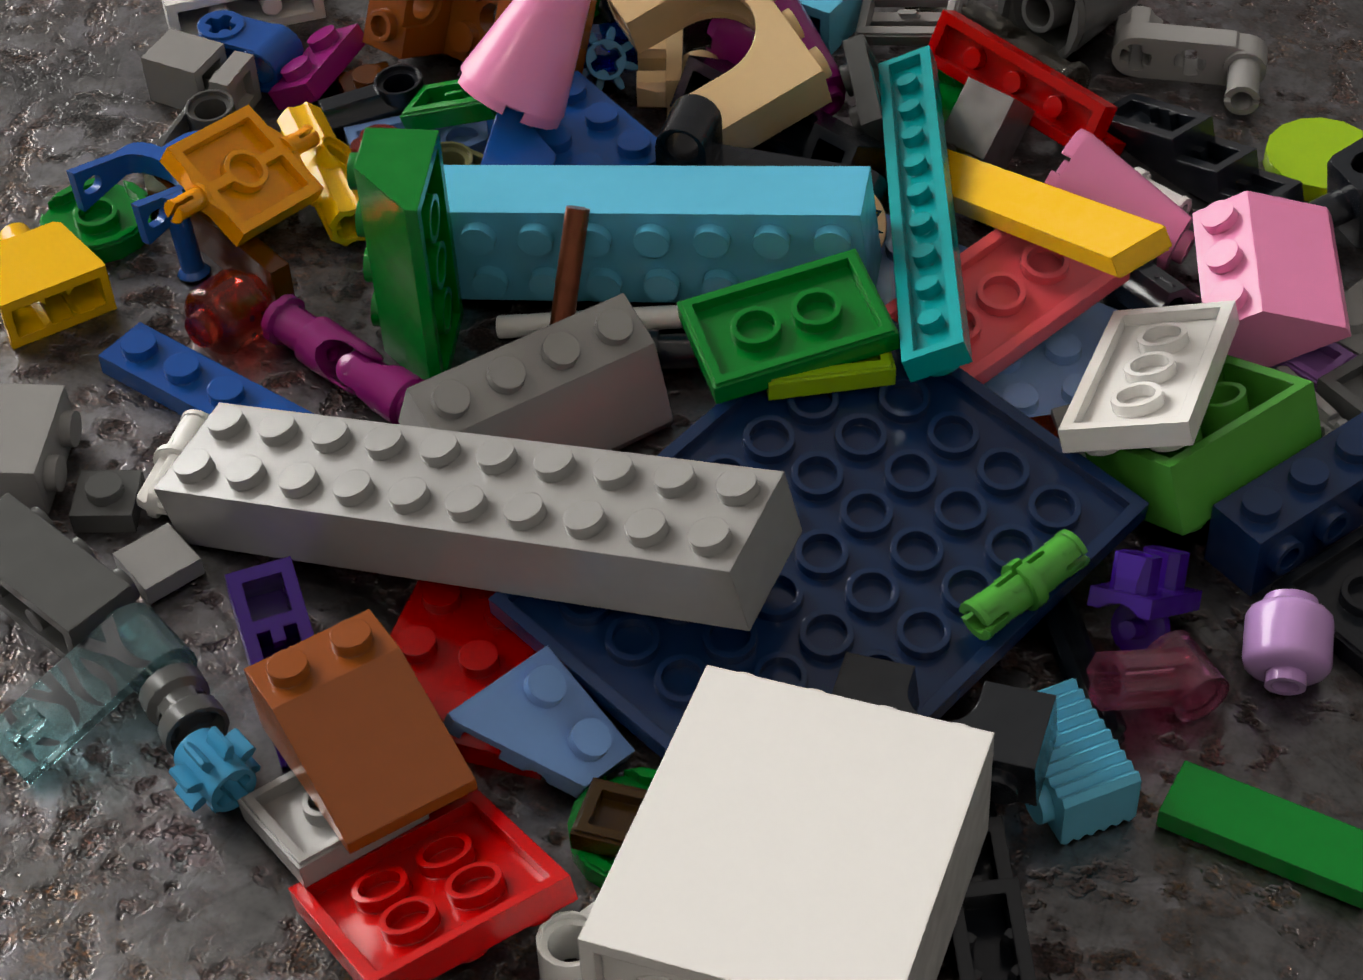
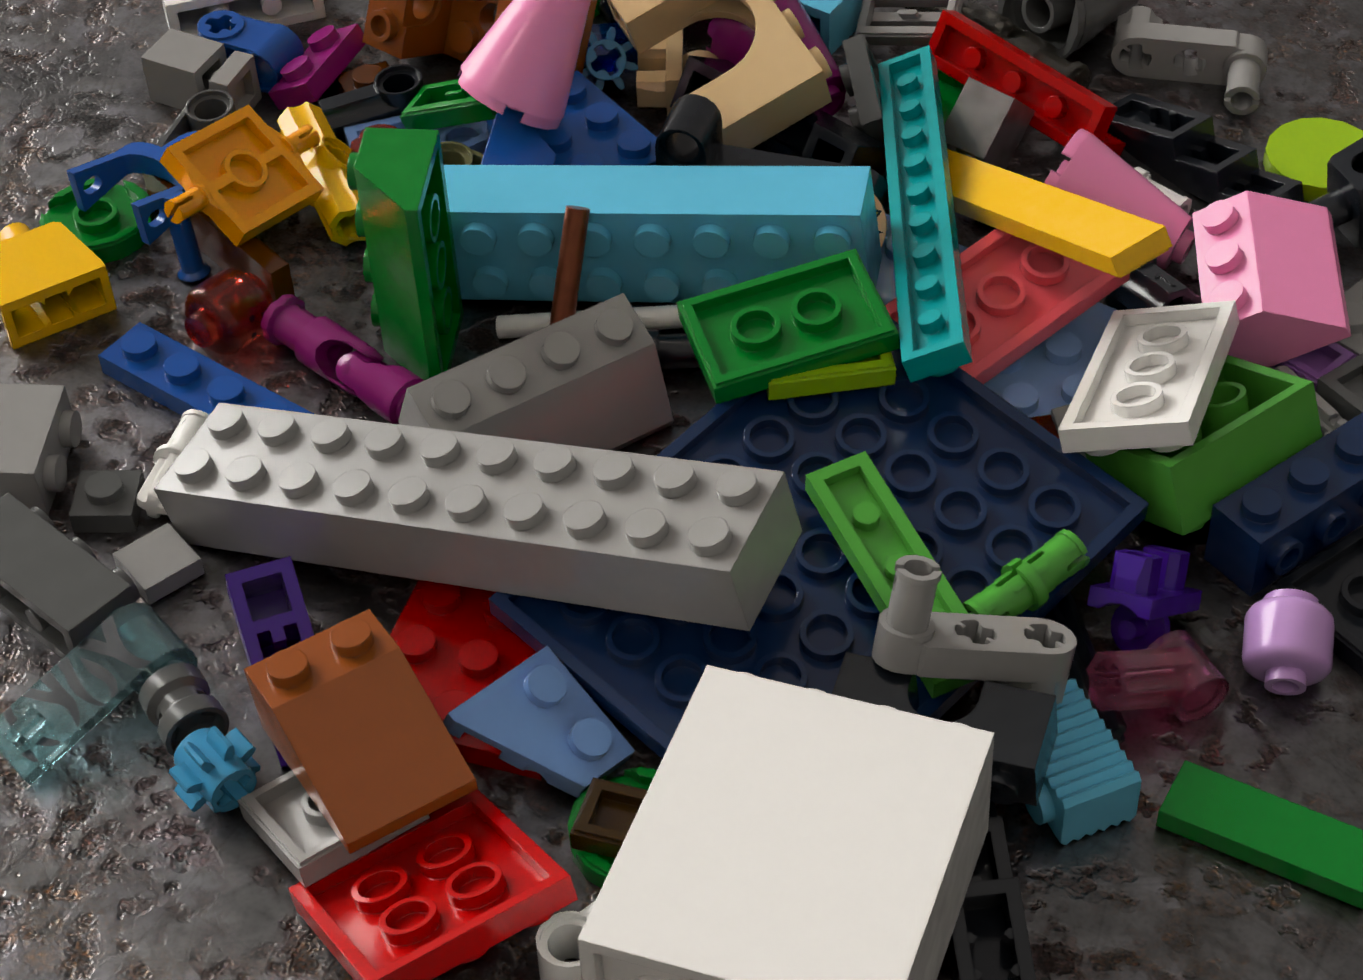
(874, 536): none -> bright green plate
(945, 645): none -> light grey beam

